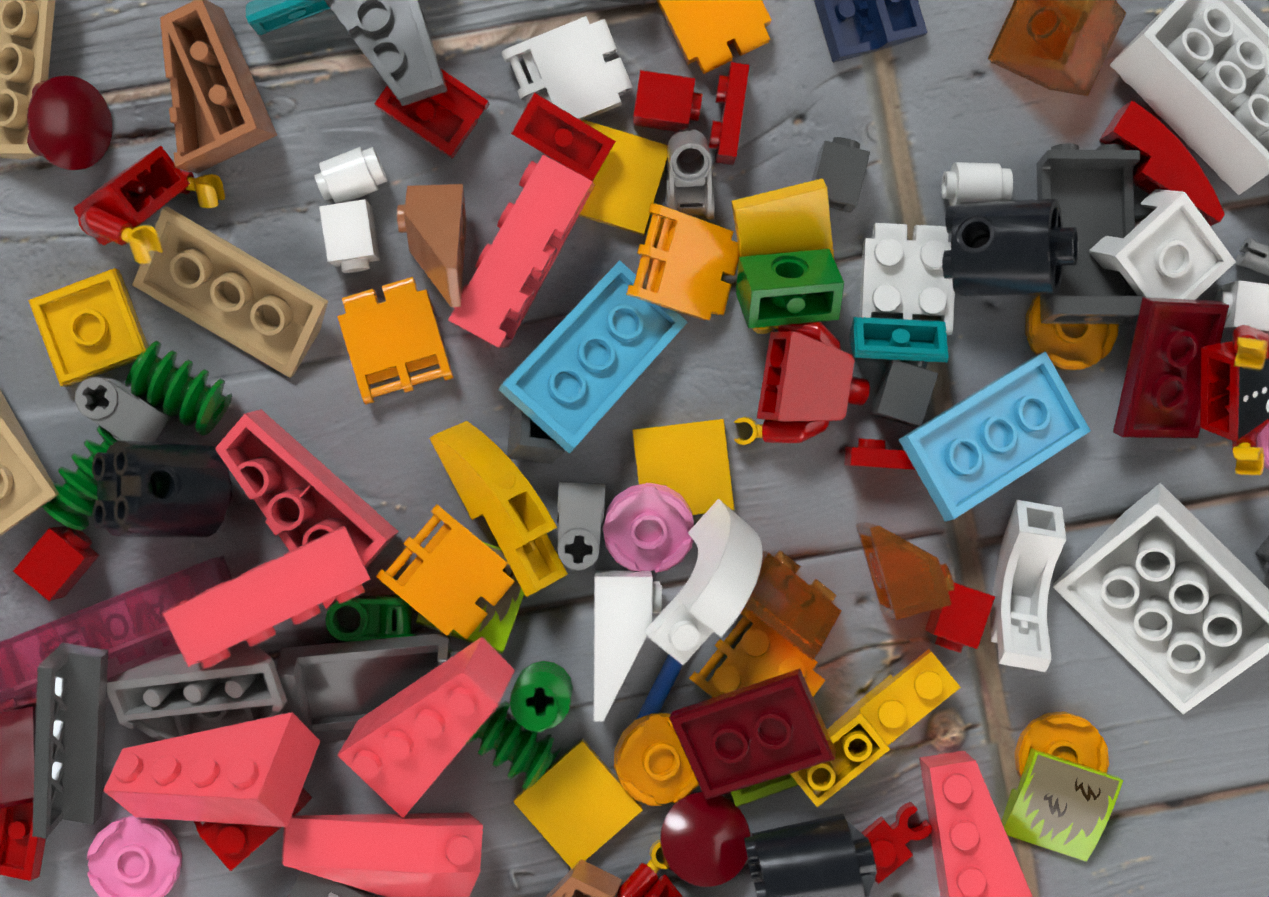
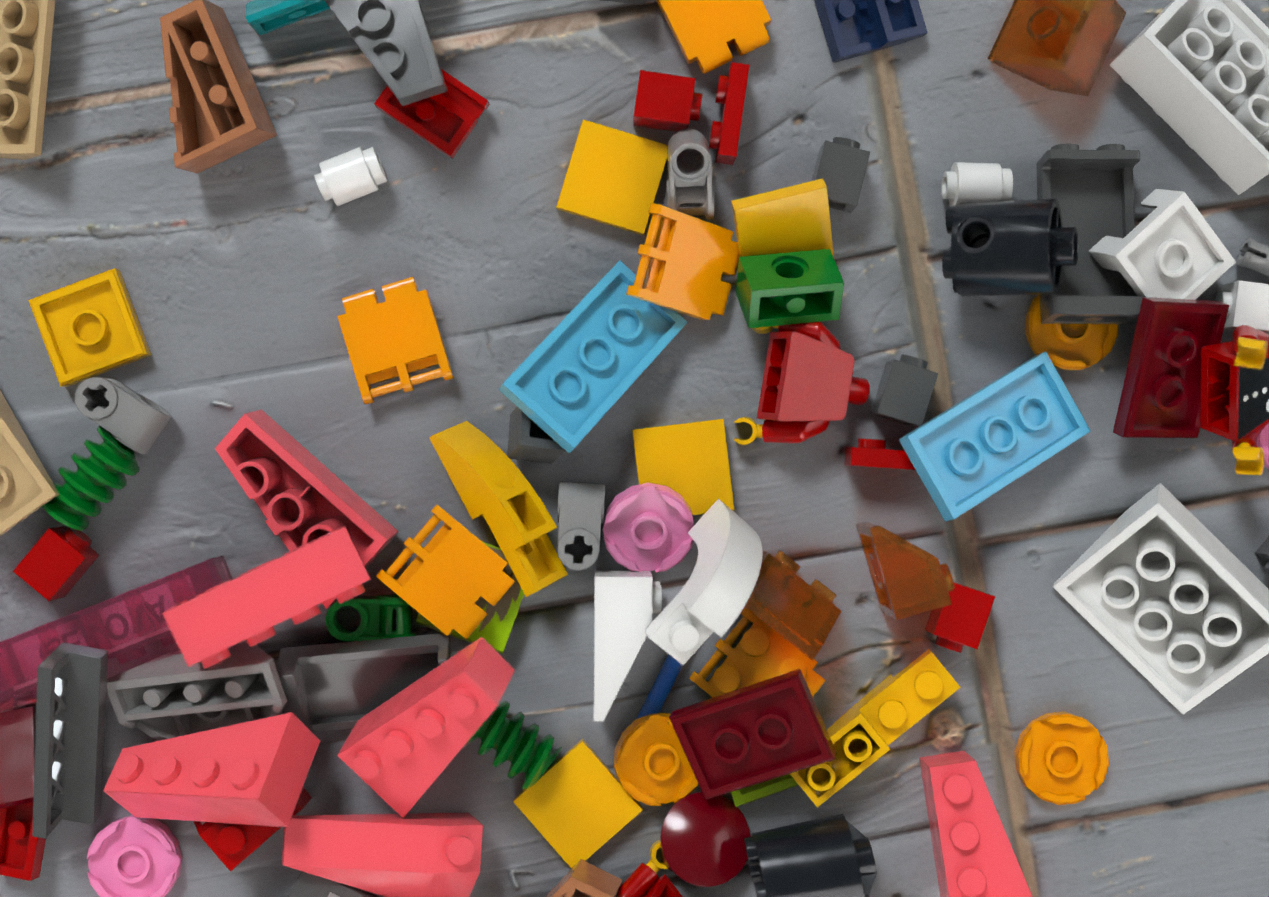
(68, 122): dark red dish -> none
(135, 196): red torso -> none
(160, 490): black cylinder -> none
(177, 389): green piece -> none
(231, 293): tan slope -> none
(350, 235): white brick -> none
(437, 234): nougat slope -> none
(522, 251): coral wedge -> none
(526, 704): green piece -> none
(562, 137): red plate -> none
(571, 68): white plate -> none
(890, 840): red plate -> none
(899, 339): teal slope -> none
(906, 274): white plate -> none
(1023, 583): white arch -> none
(1061, 805): slope -> none
(1163, 159): red slope -> none

